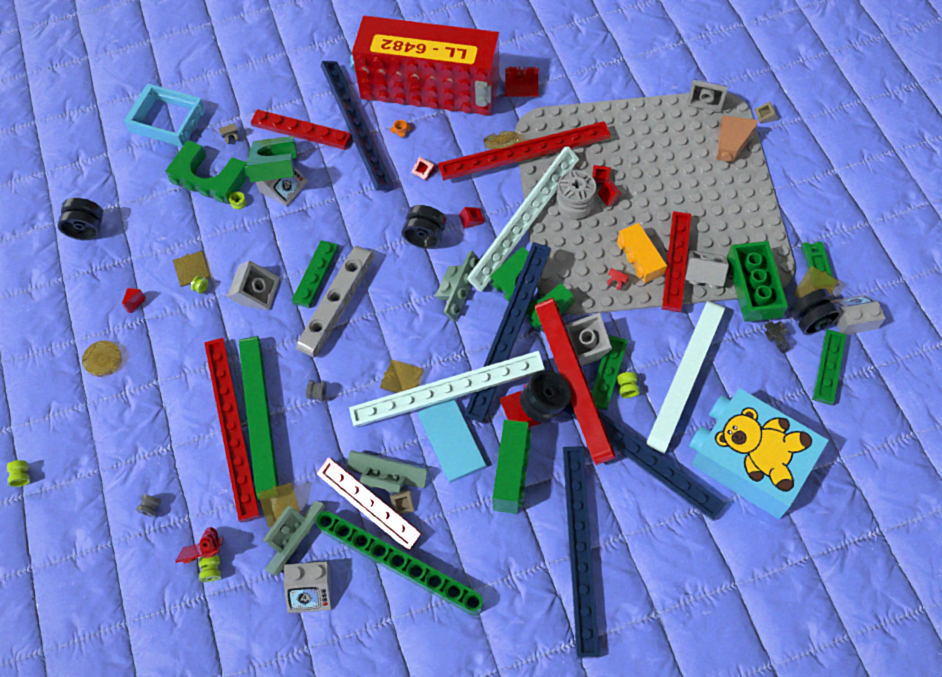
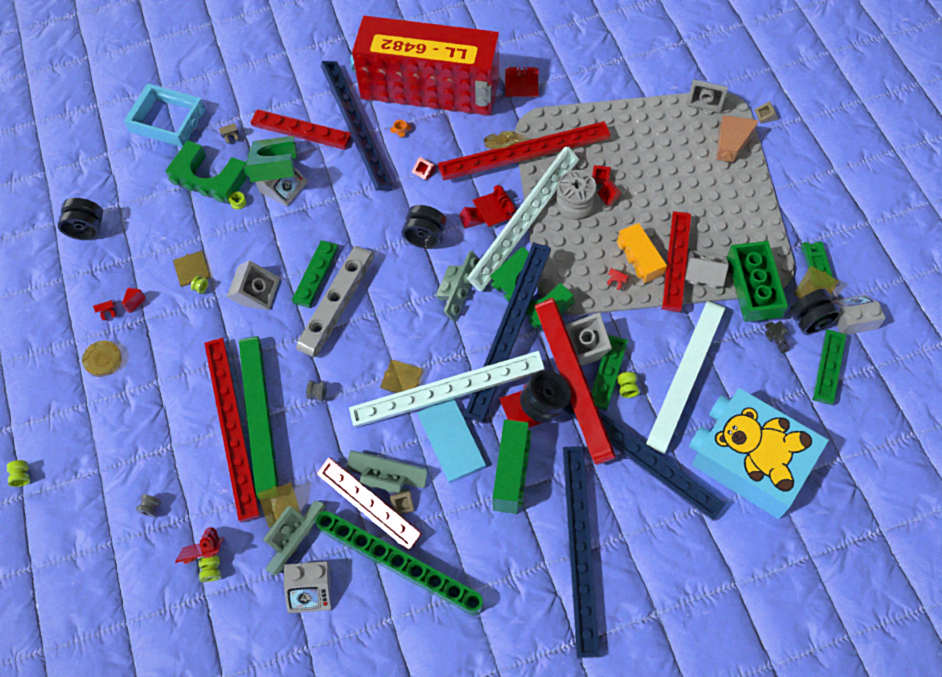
(105, 307): none -> red tile
(495, 206): none -> red hinge

